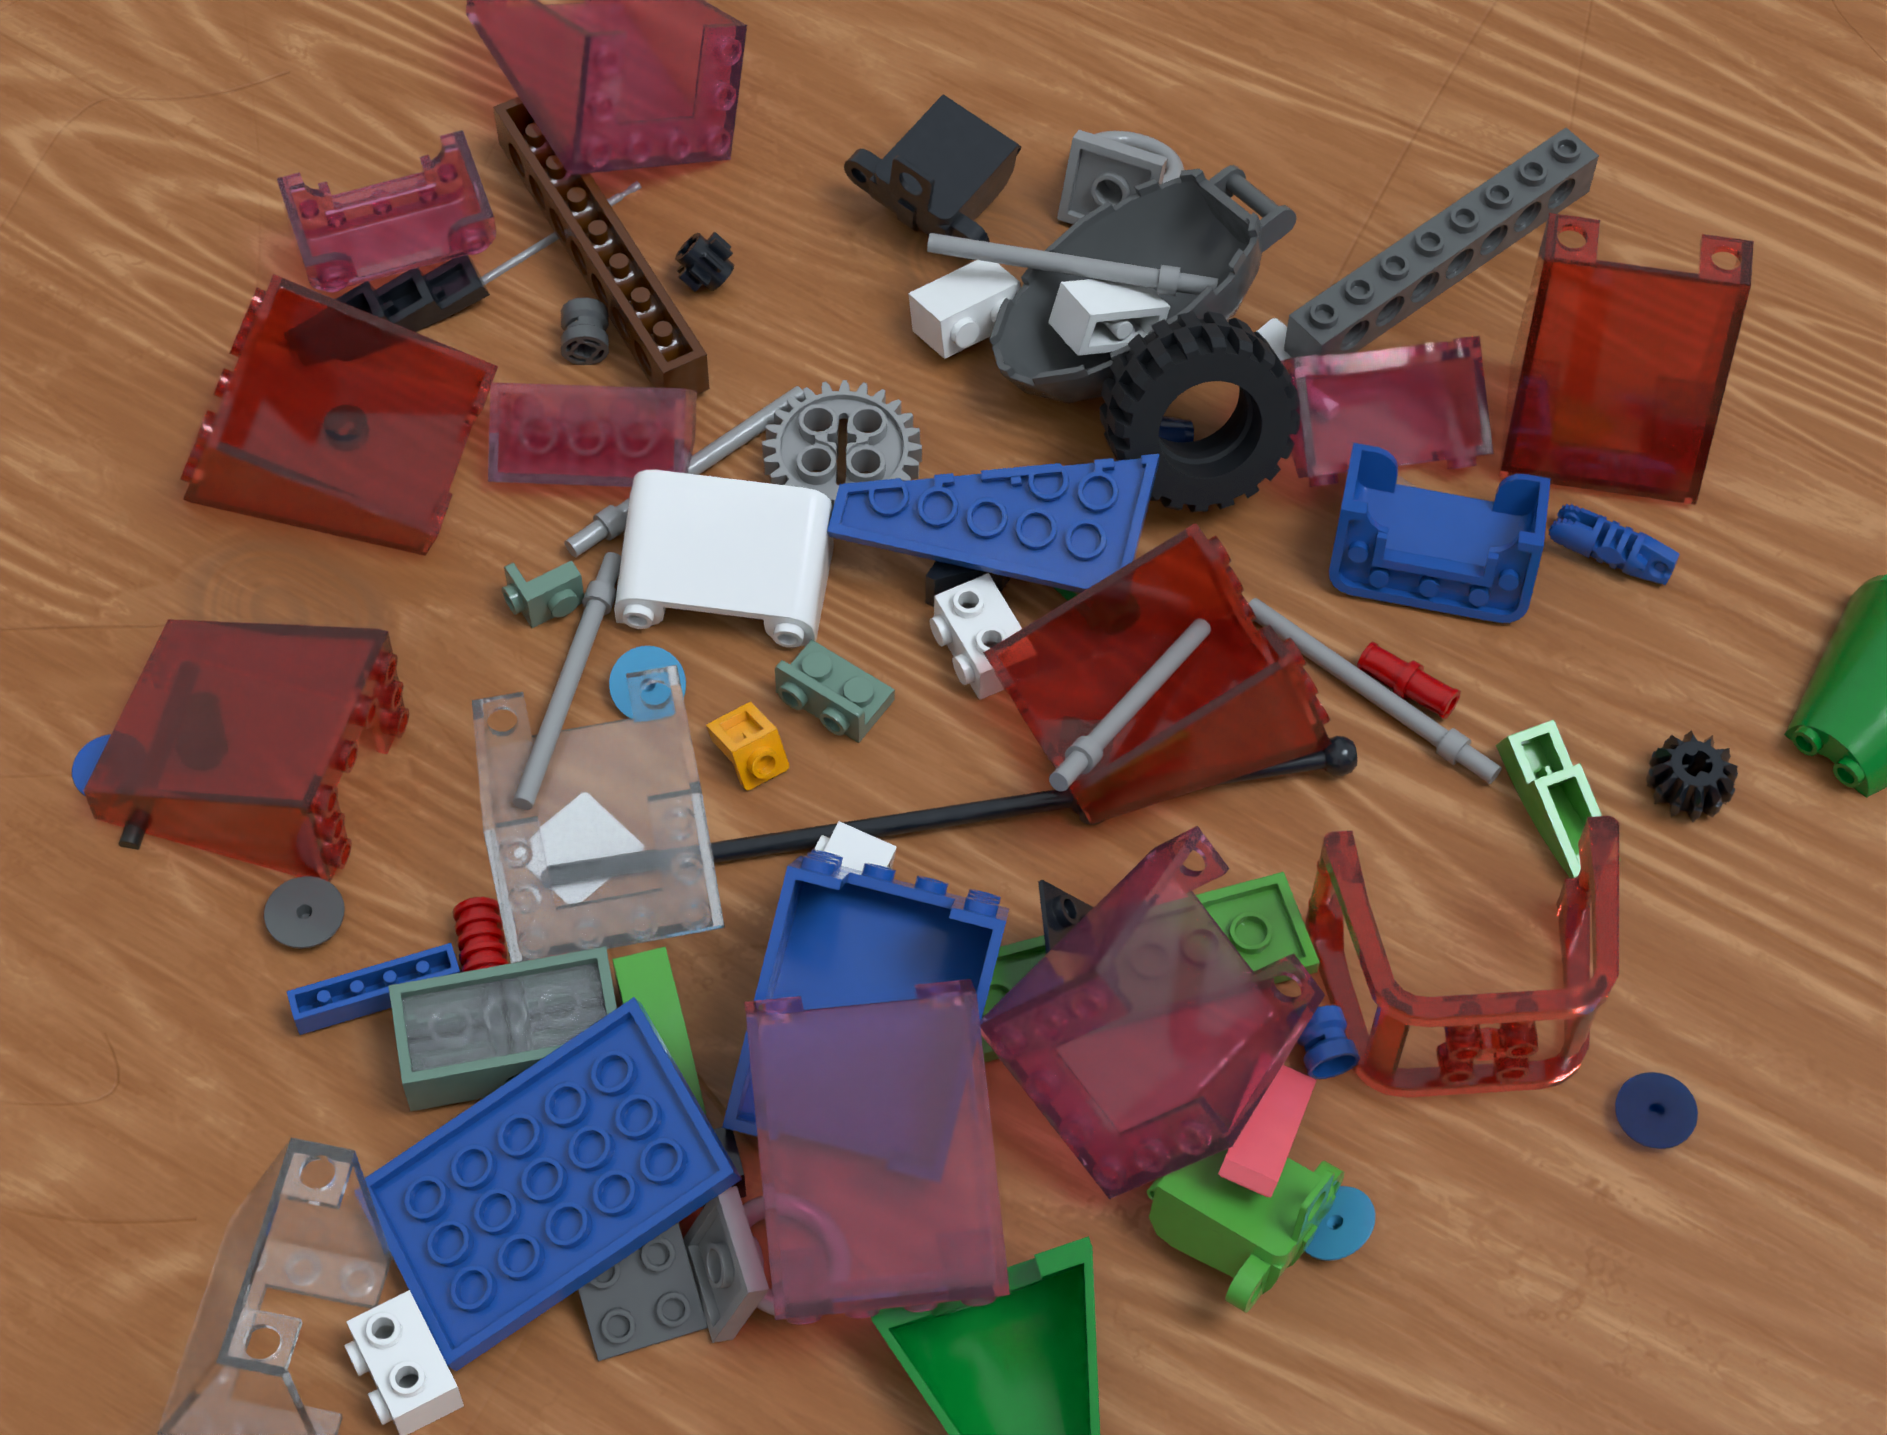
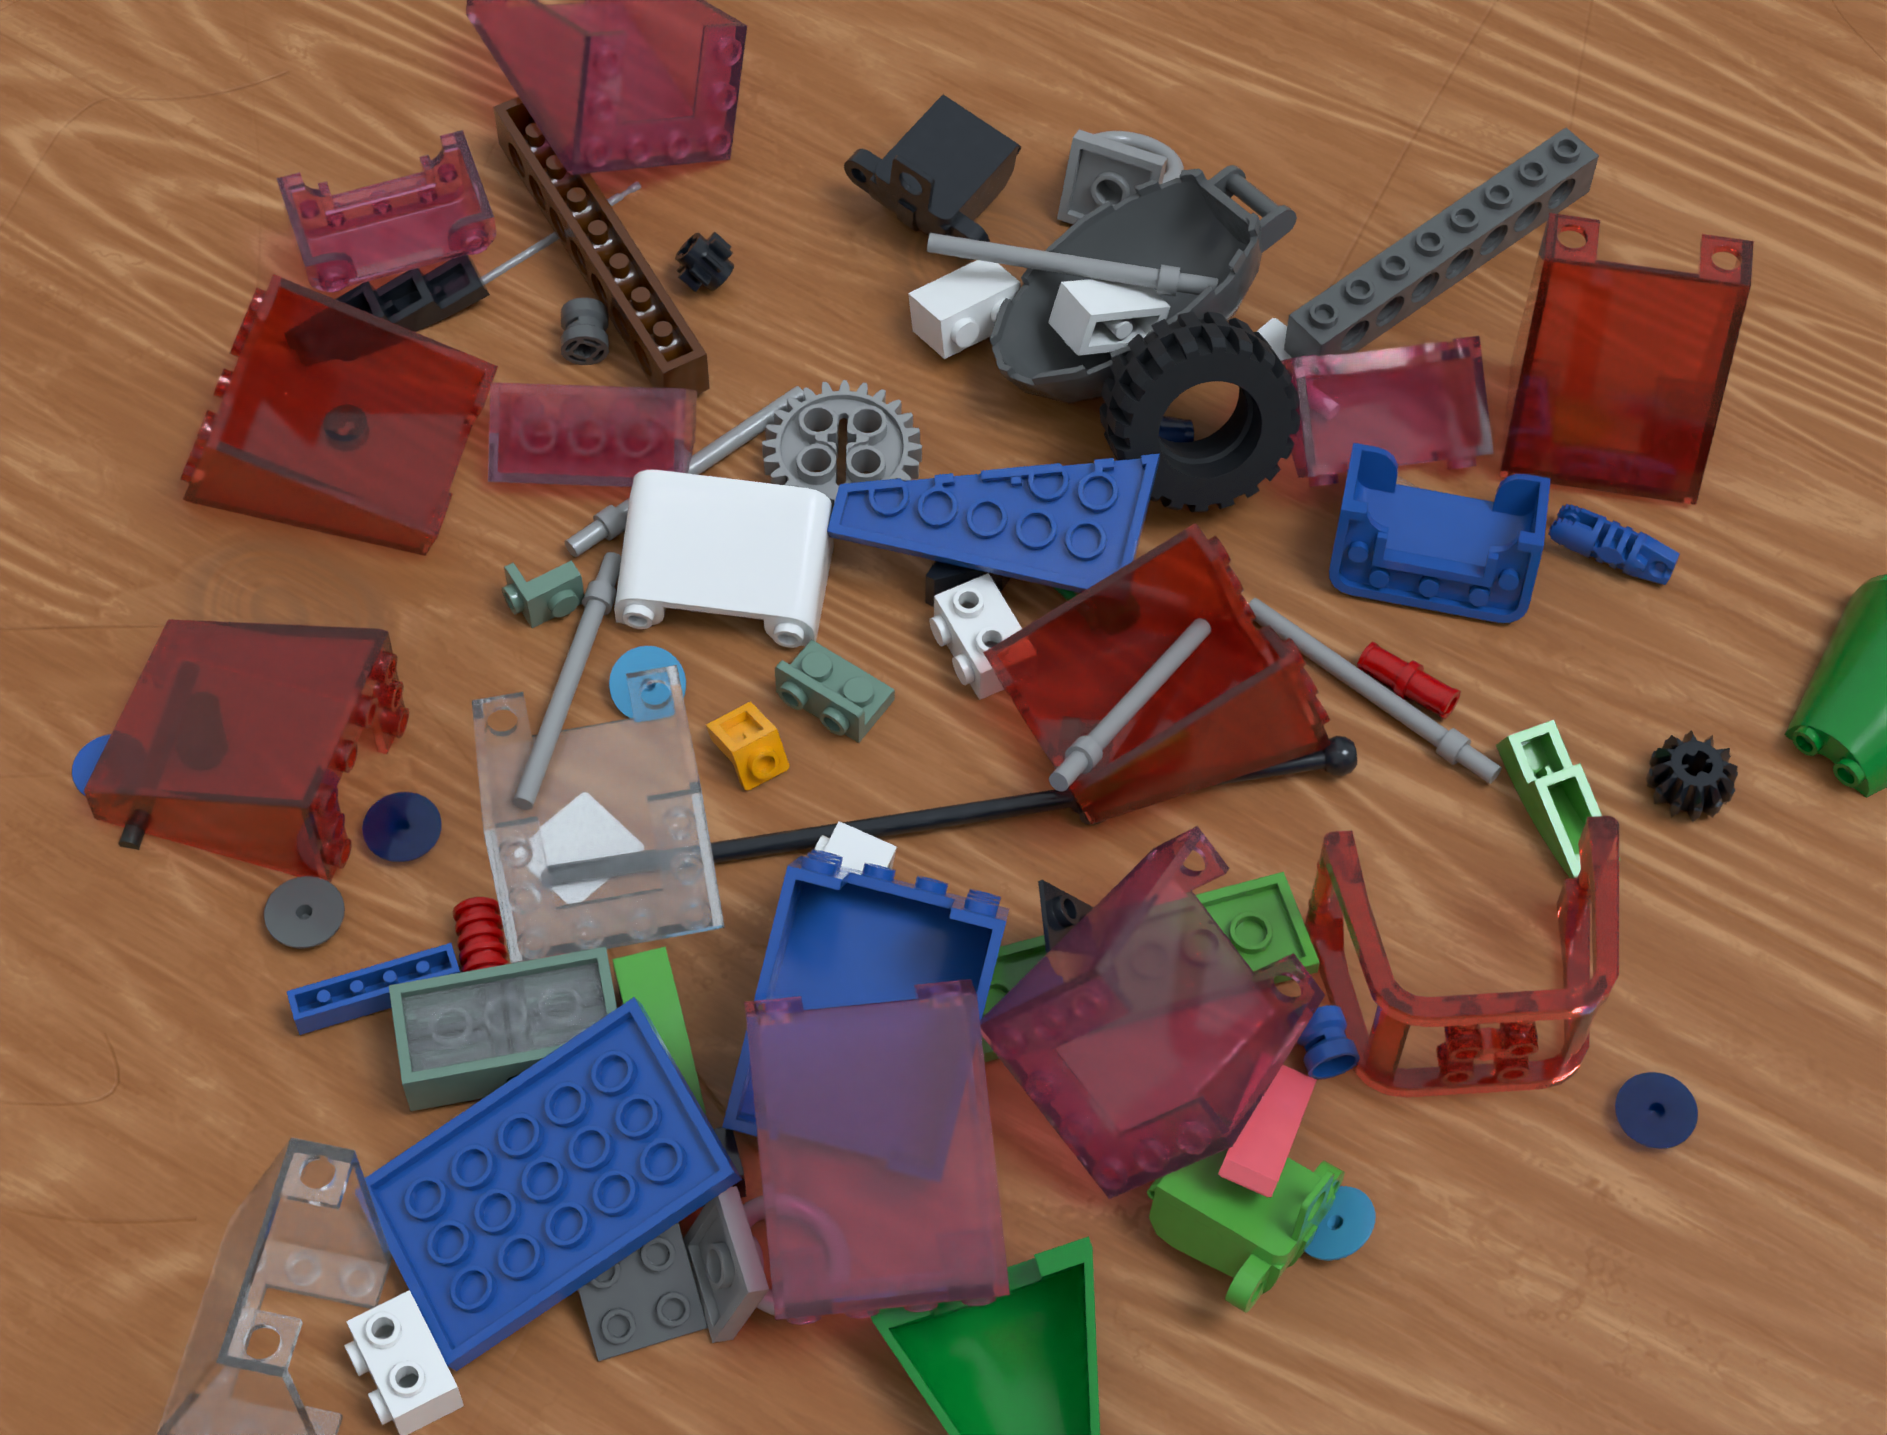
(402, 827): none -> clear blue piece

